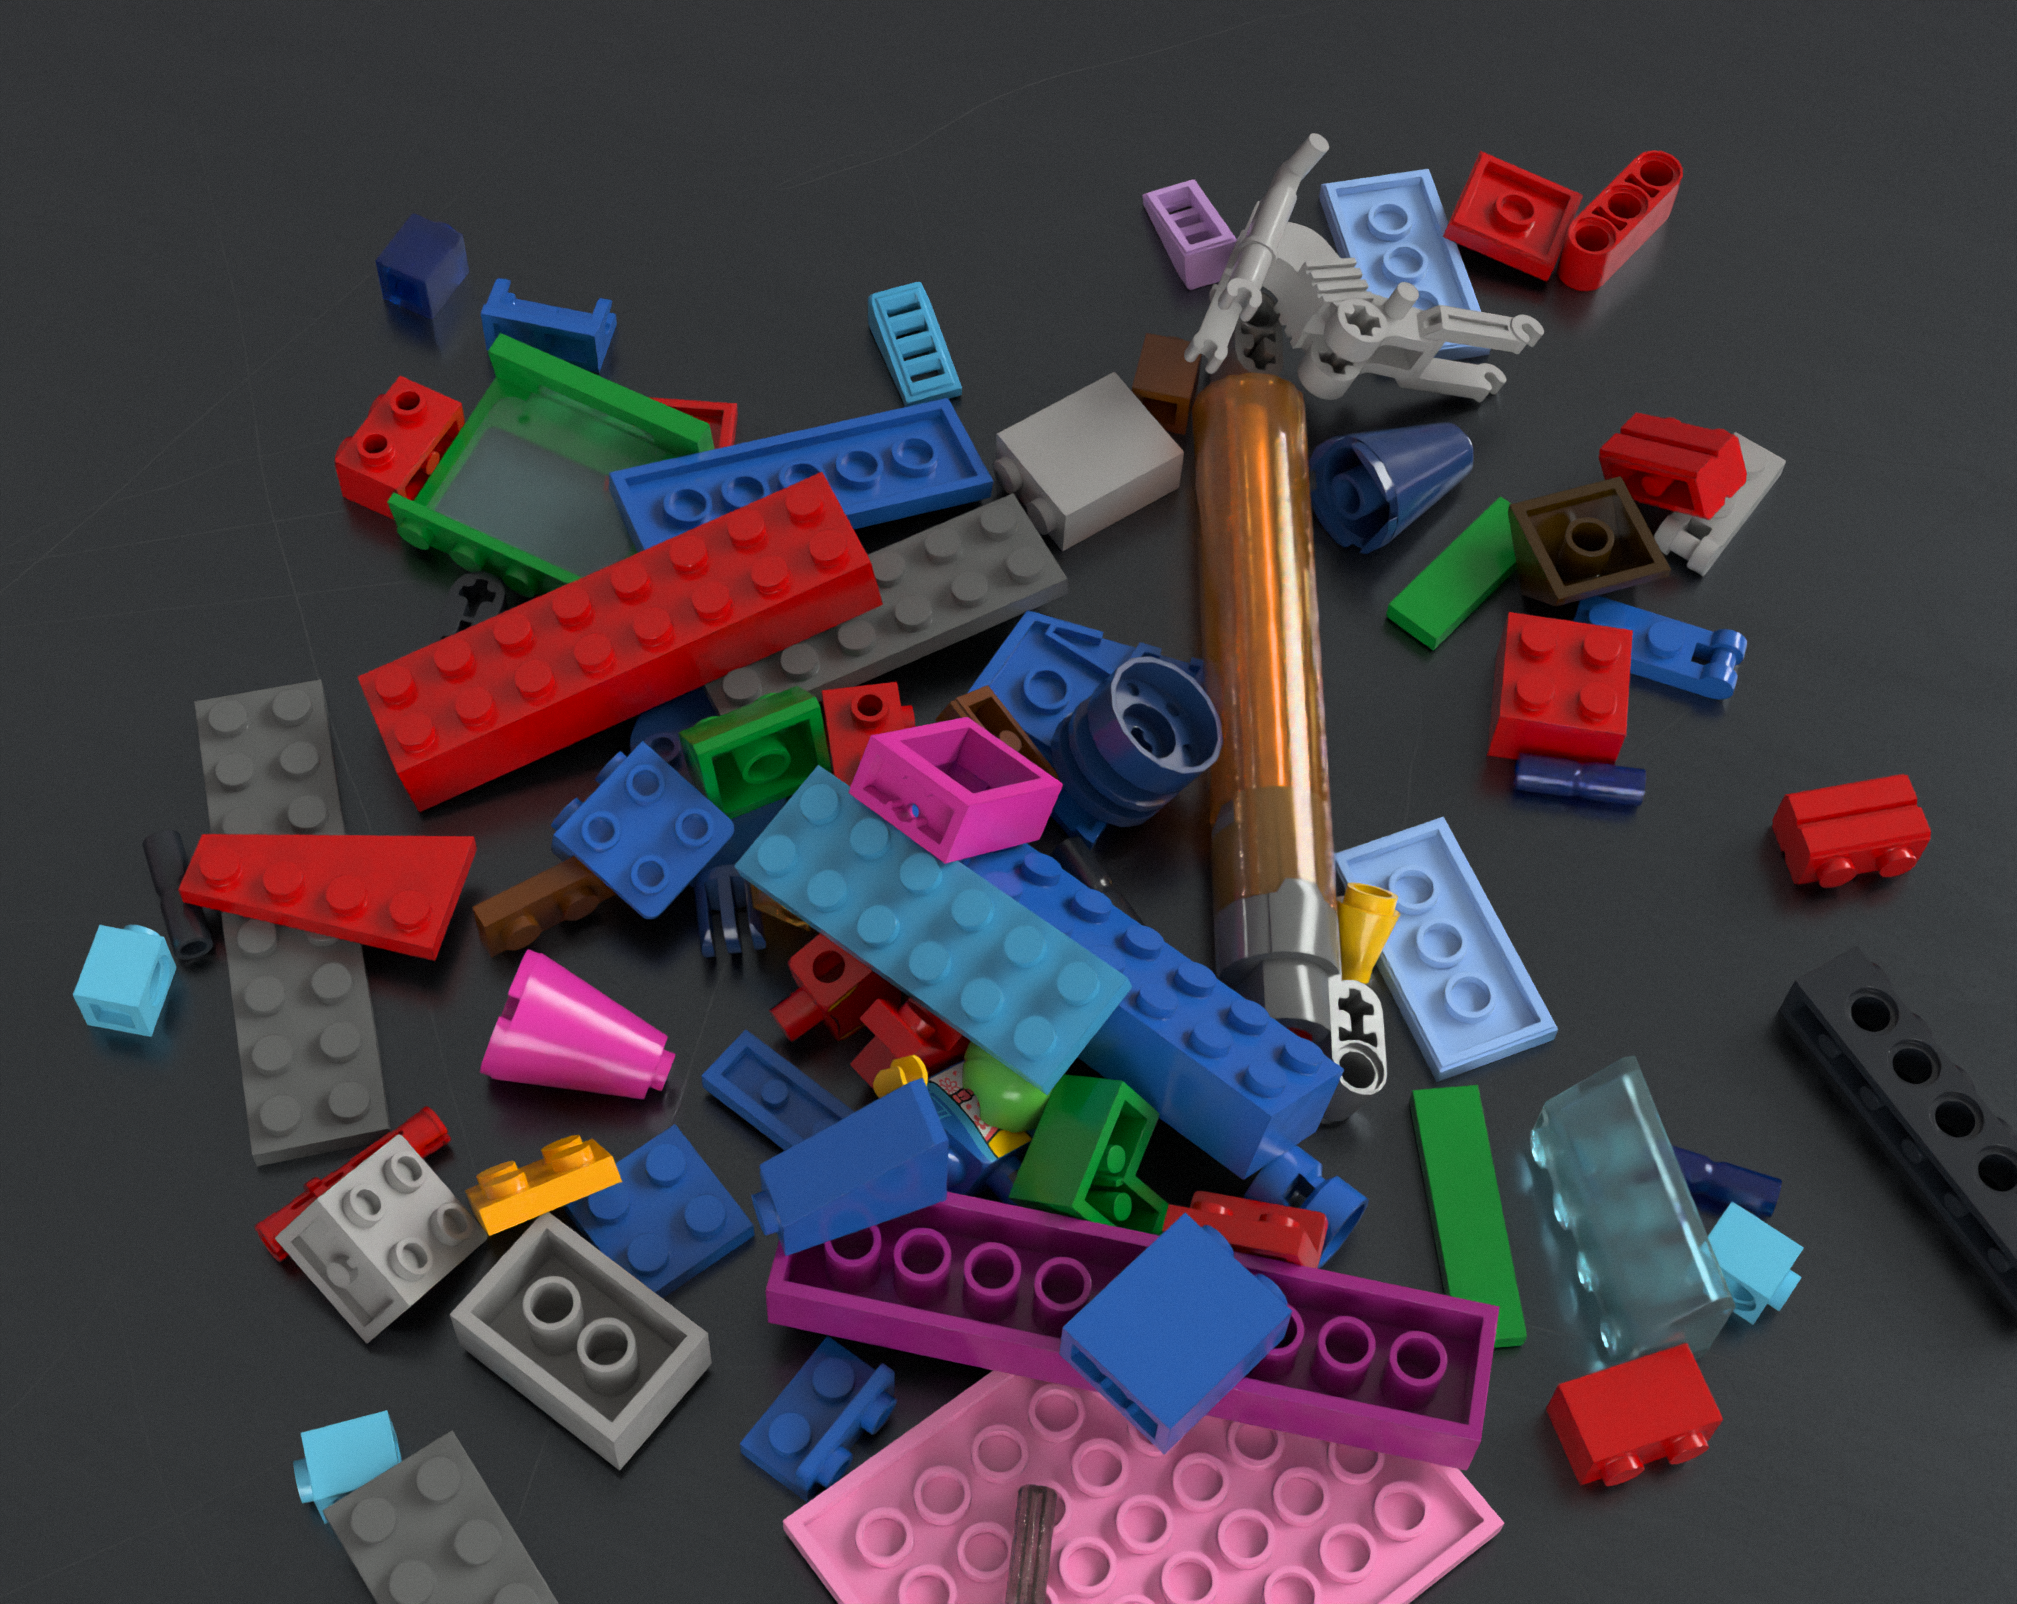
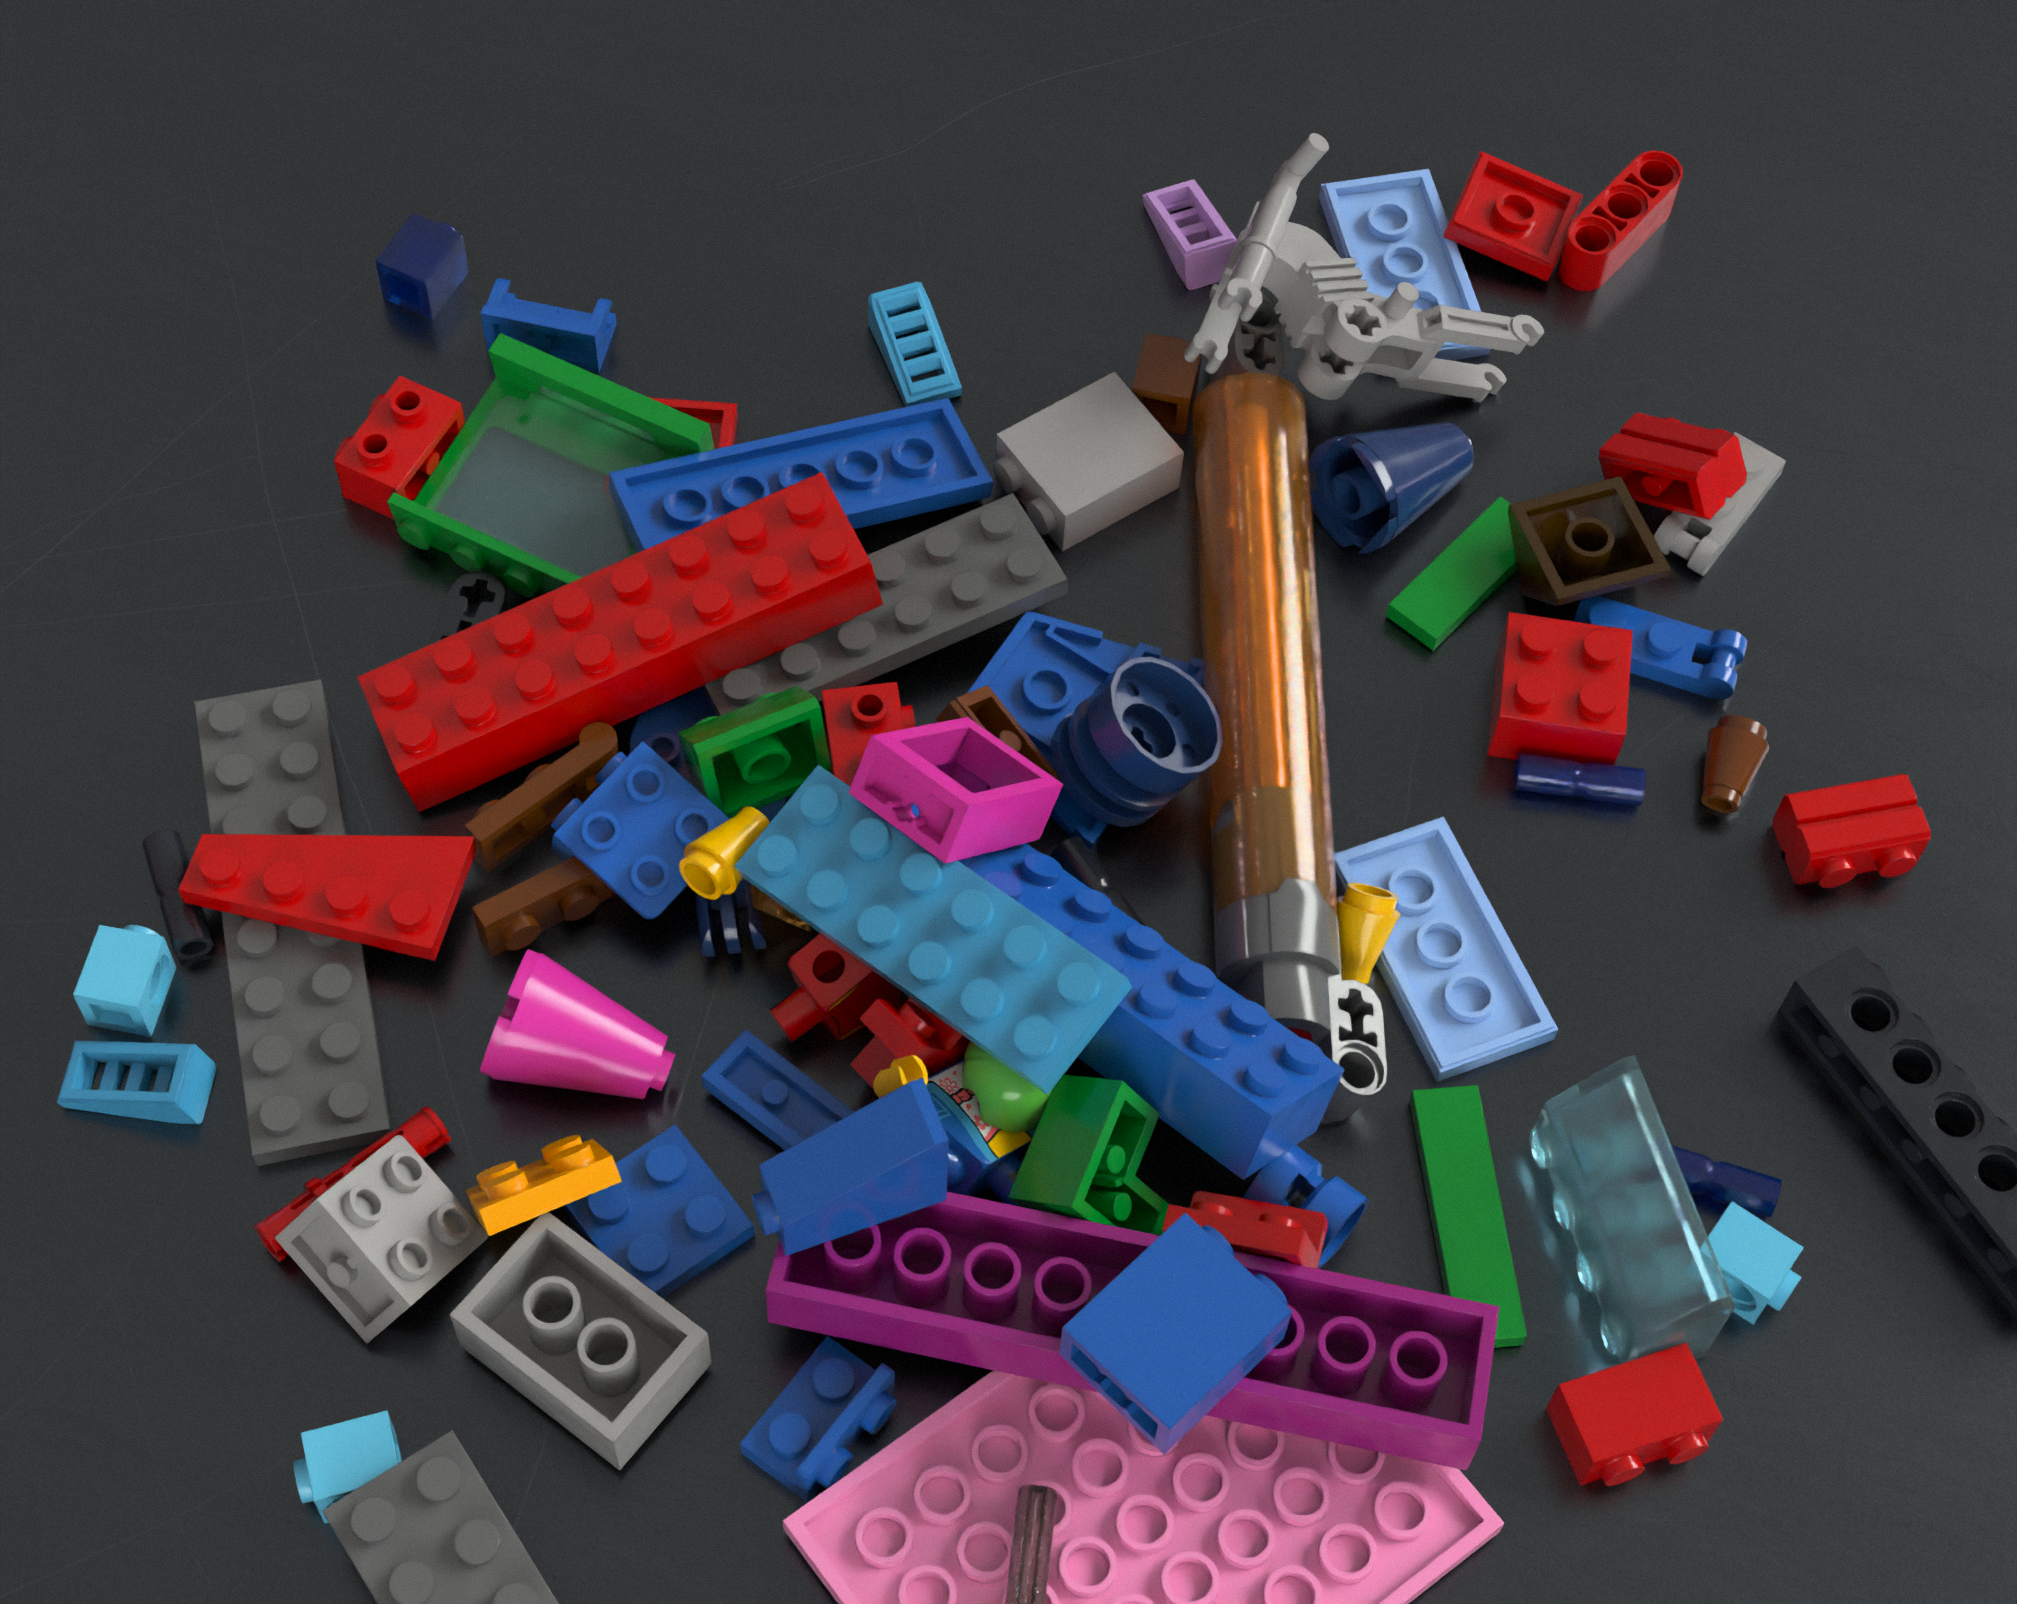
(178, 1093): none -> dark azure slope
(528, 811): none -> reddish brown plate
(712, 857): none -> yellow cone
(1732, 761): none -> reddish brown cone

